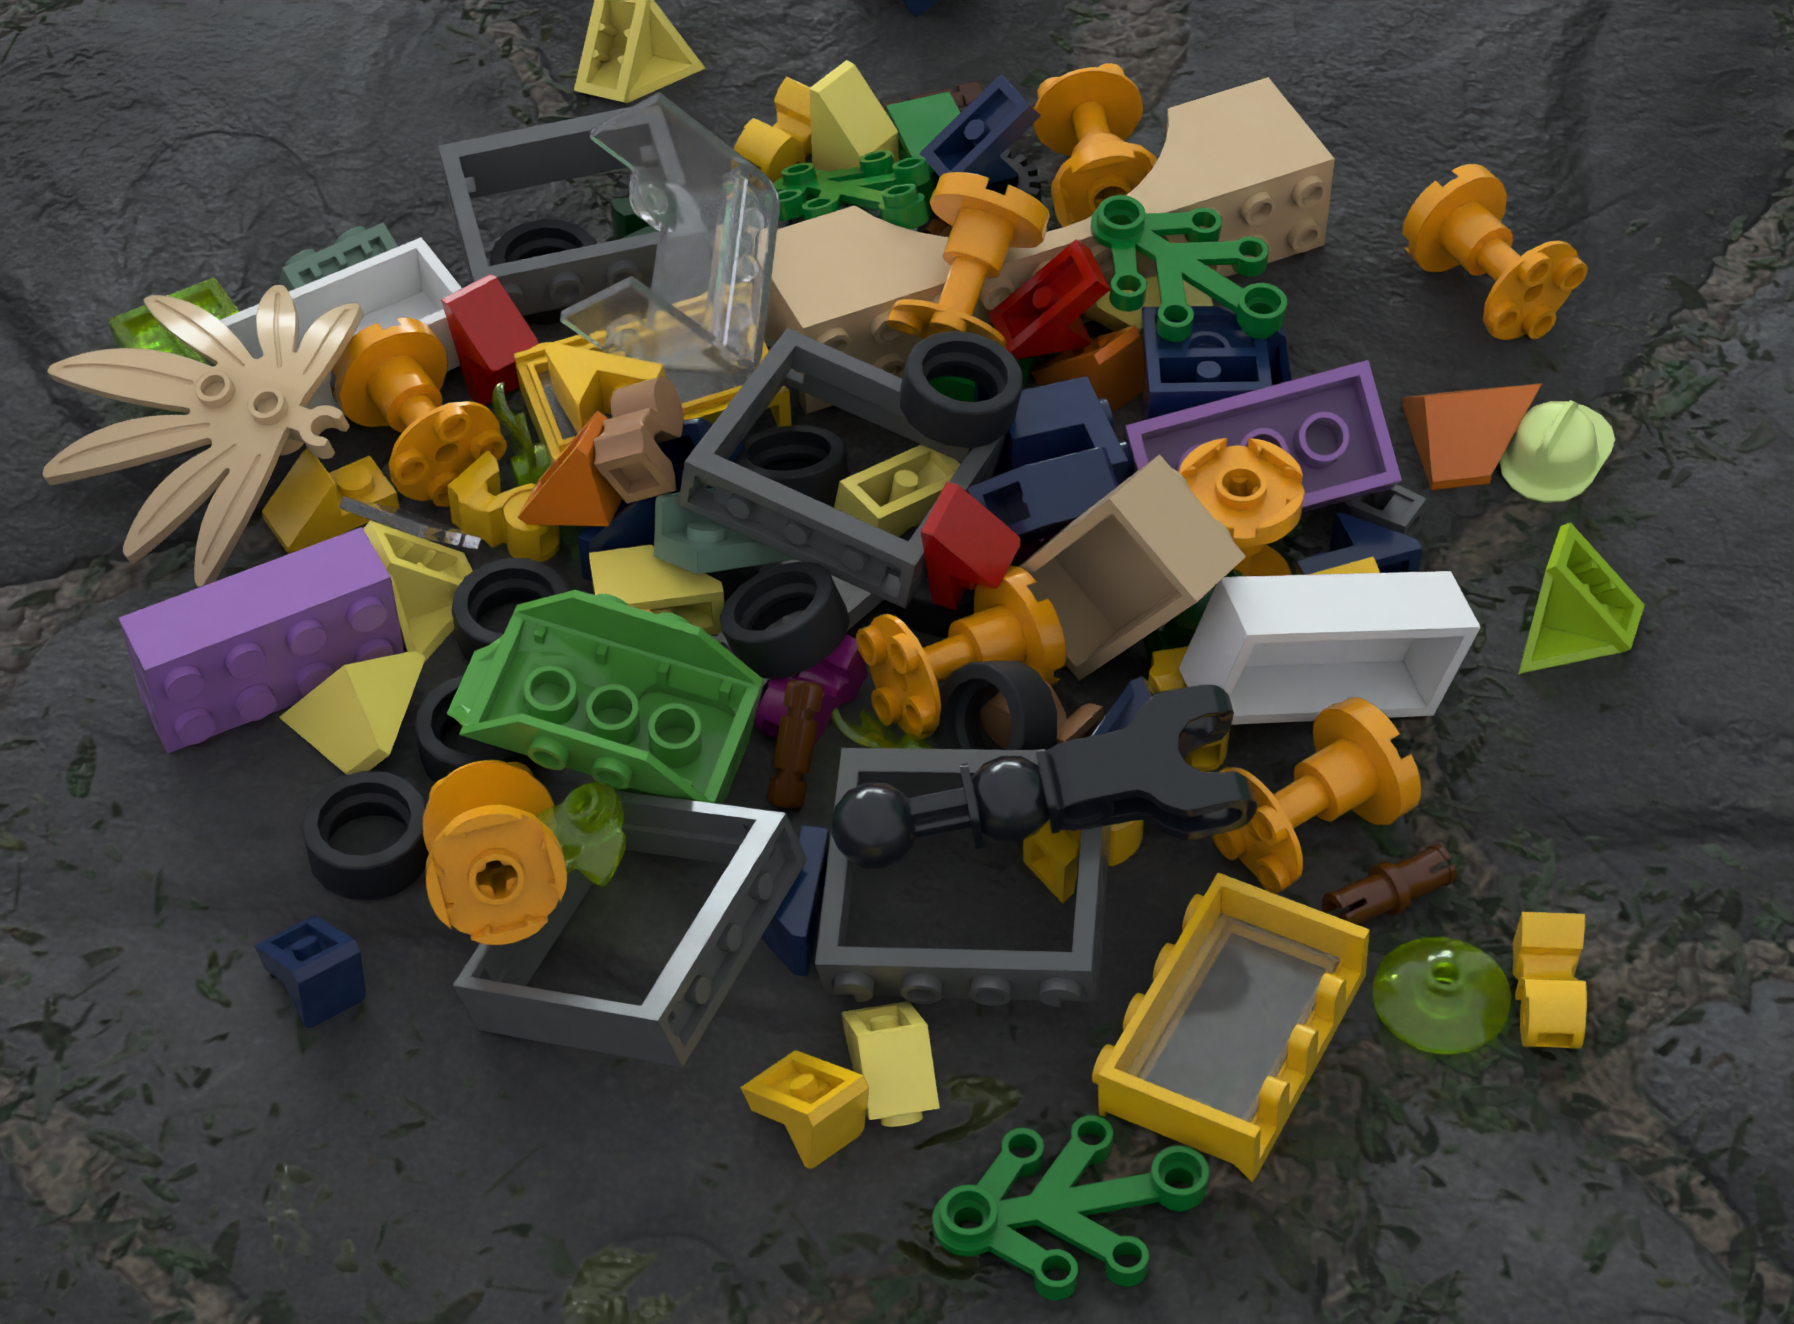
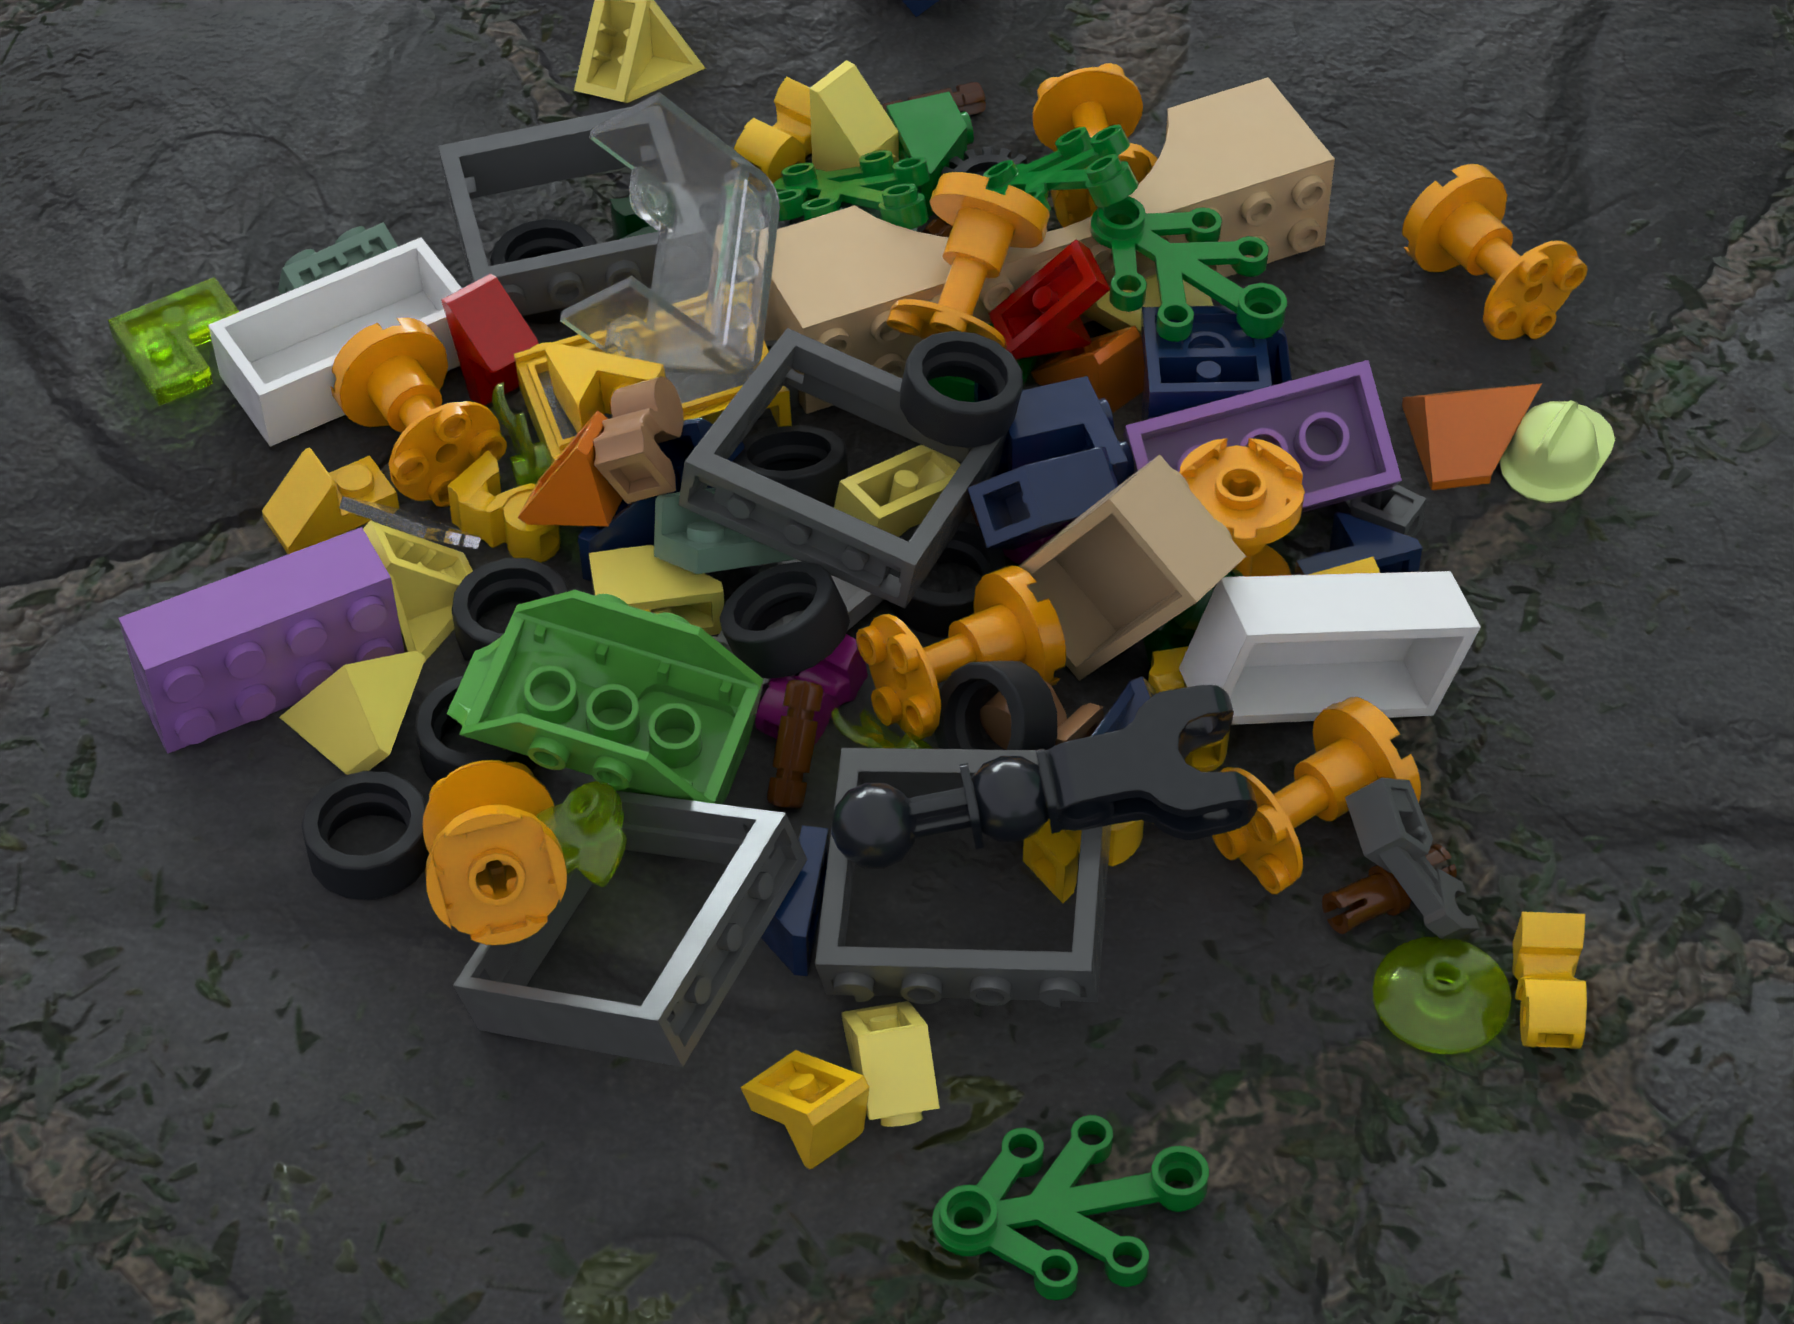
(240, 406): tan plant -> none
(317, 967): dark blue slope -> none
(964, 546): red slope -> none
(982, 134): dark blue slope -> none
(1064, 169): none -> green plant
(1233, 1022): window -> none
(1397, 839): none -> dark grey piece
(1580, 608): lime slope -> none

